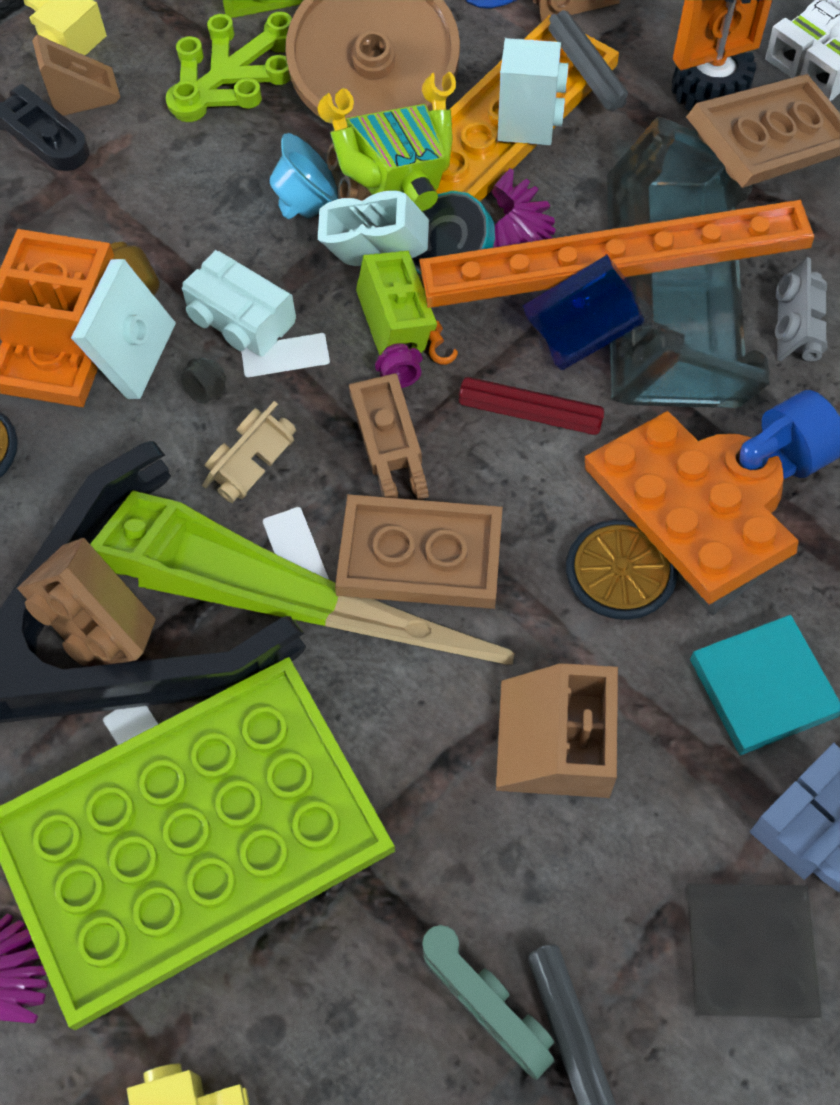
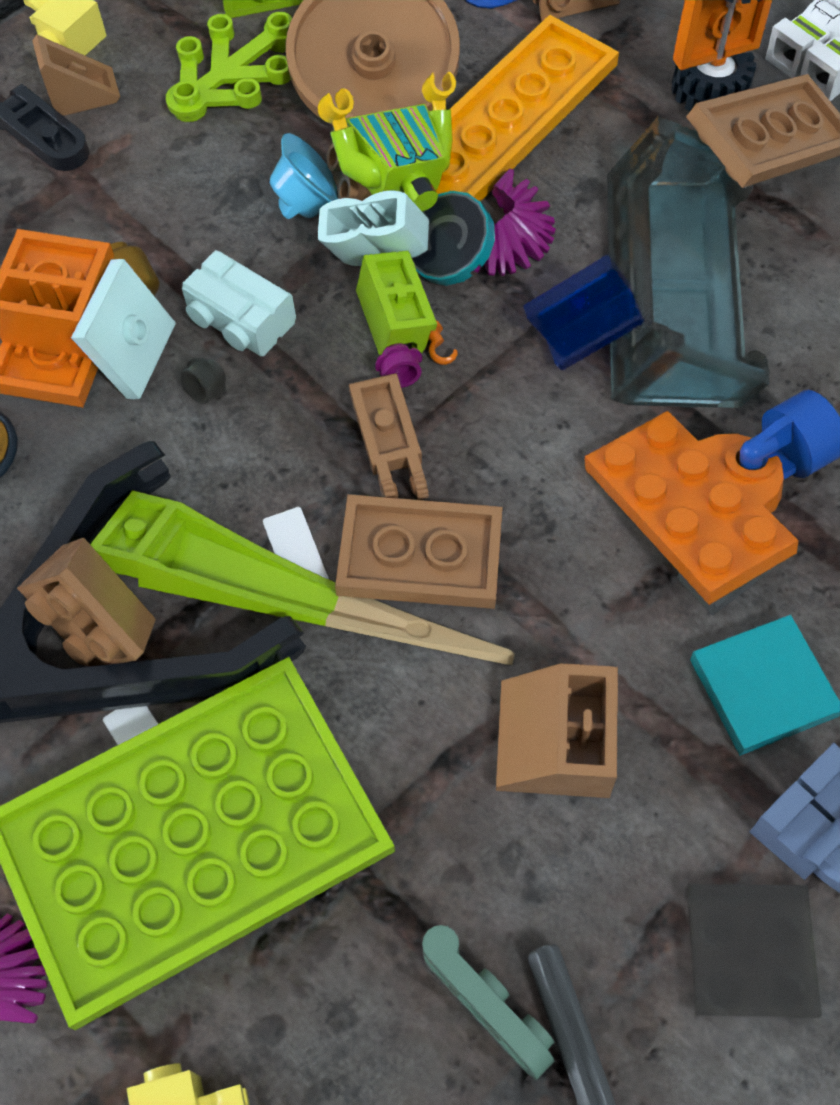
(234, 466): tan hinge -> none
(287, 355): white sticker -> none
(528, 91): light aqua brick -> none
(531, 405): dark red axle -> none
(588, 61): dark grey axle -> none
(619, 571): pearl gold wheel -> none
(632, 249): orange tile -> none
(799, 298): light grey hinge -> none

